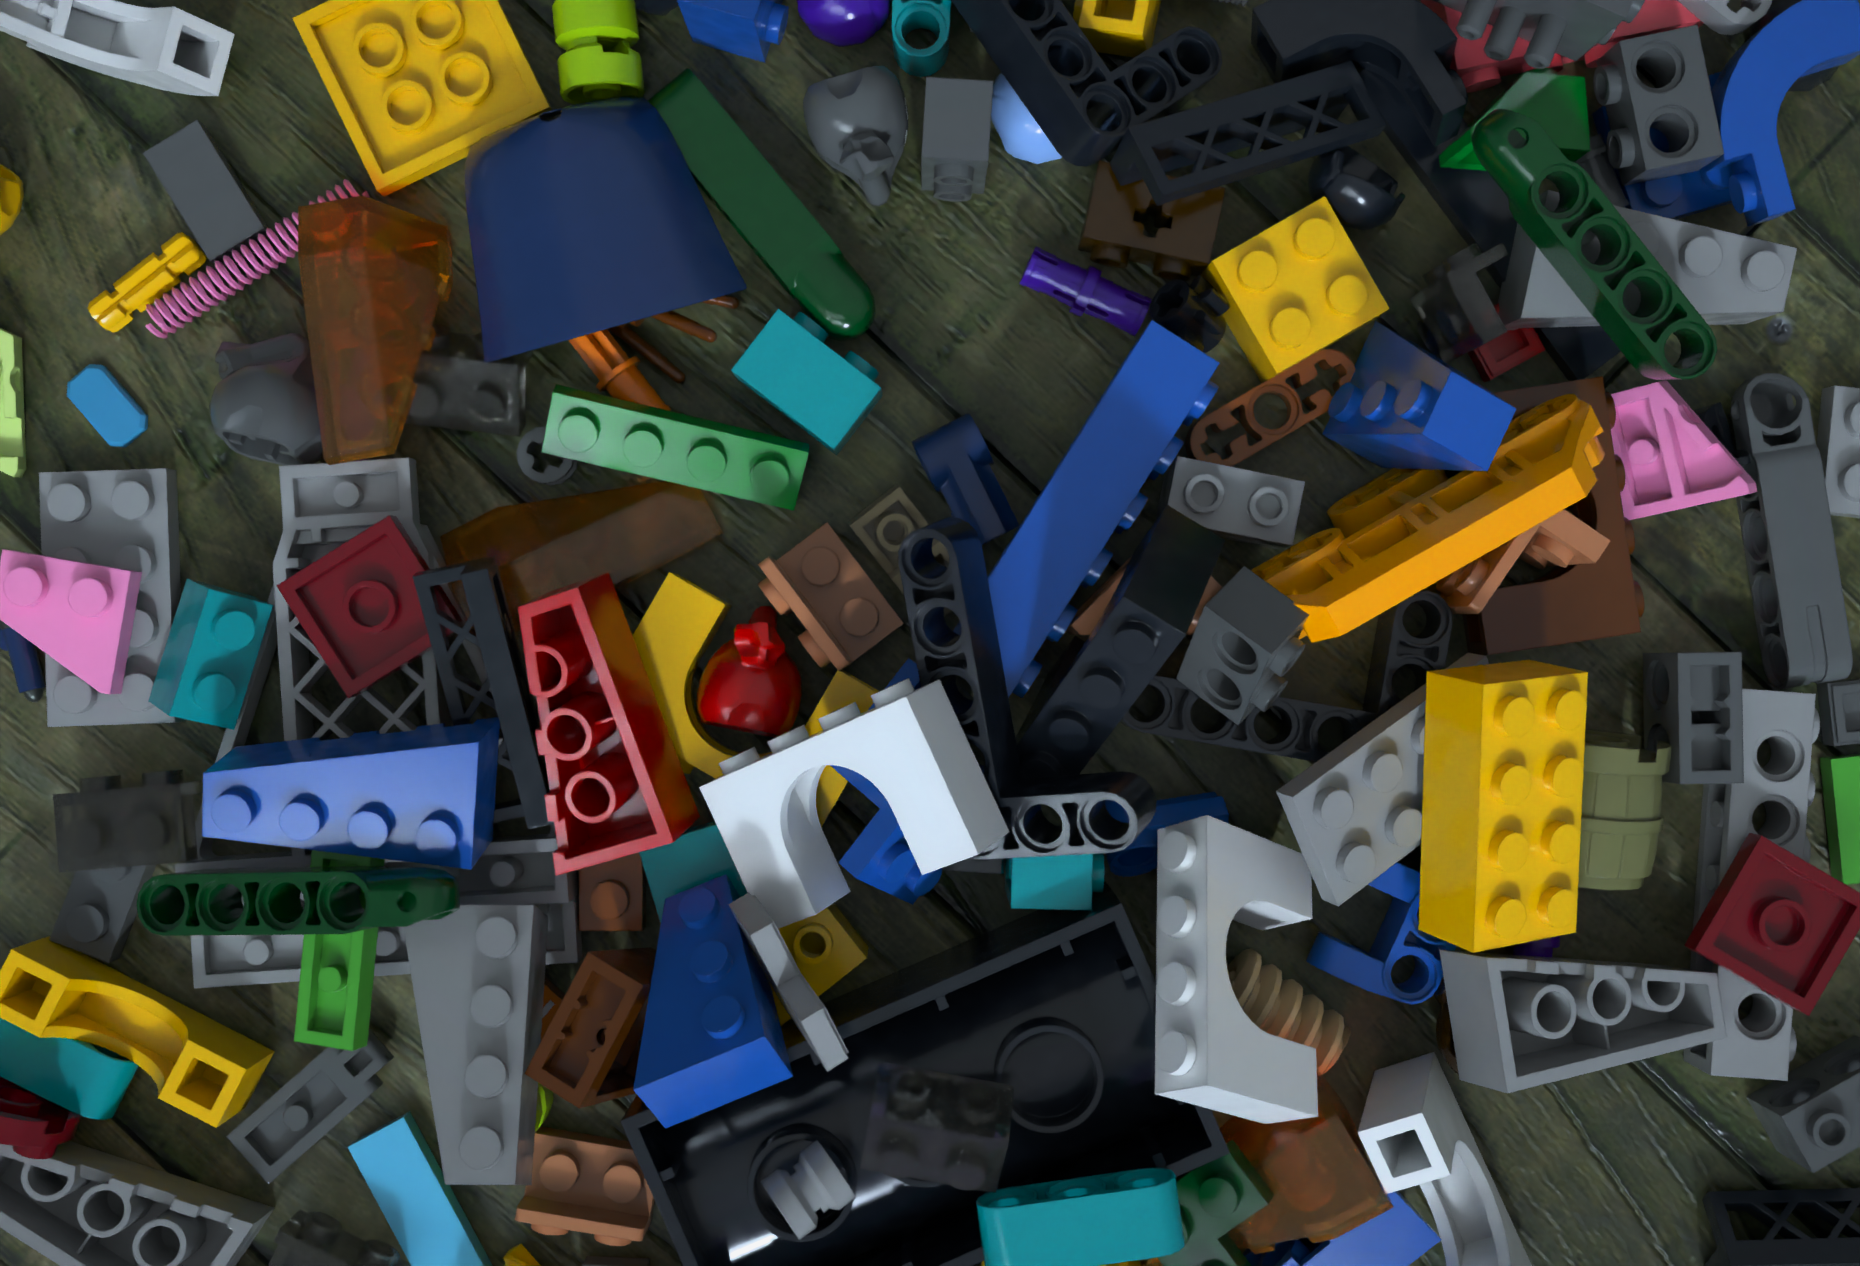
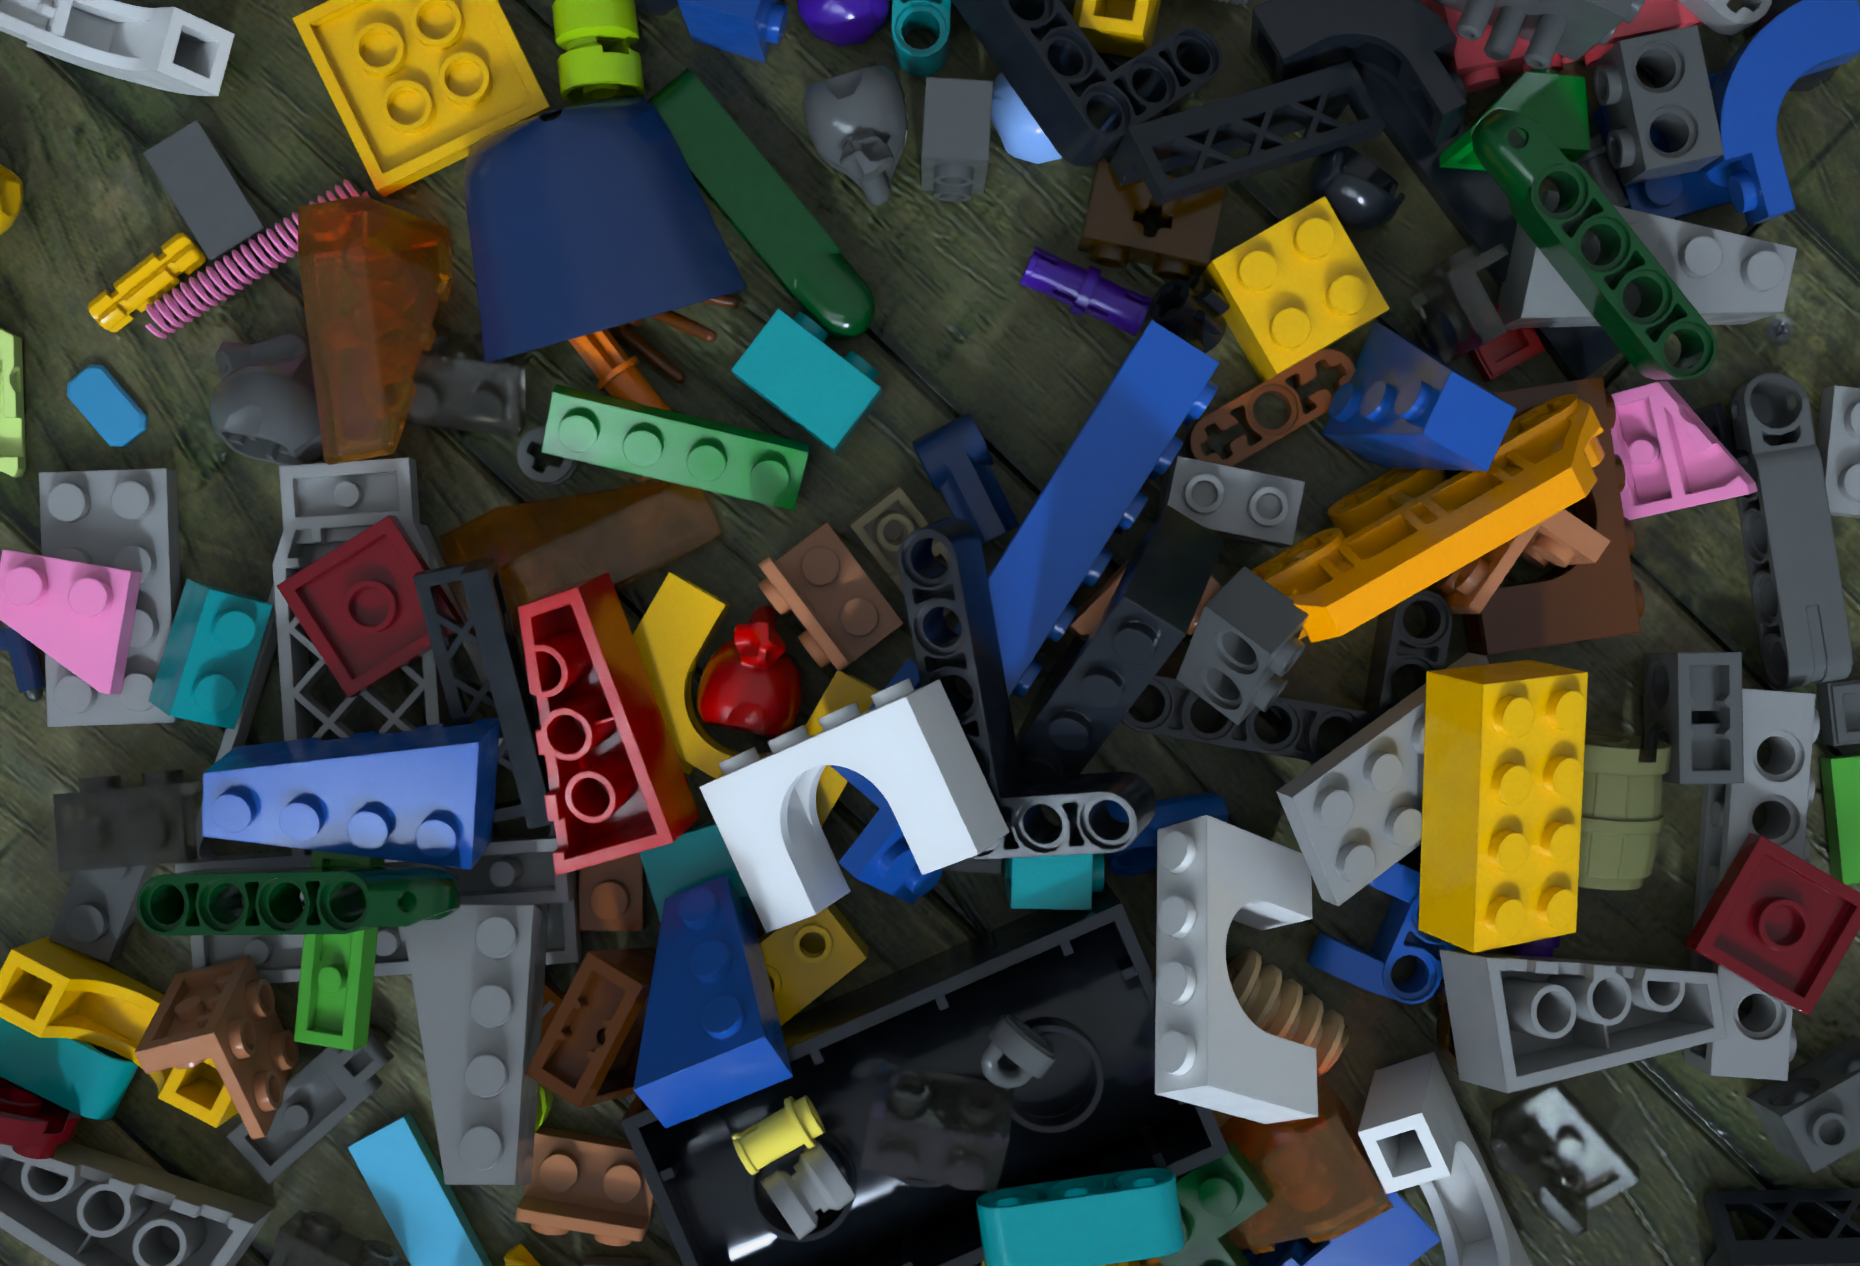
(231, 1018): none -> nougat bracket
(778, 1134): none -> light yellow pin
(788, 982): light grey tile -> none
(1021, 1046): none -> dark grey tile
(1560, 1153): none -> clear smoke bracket

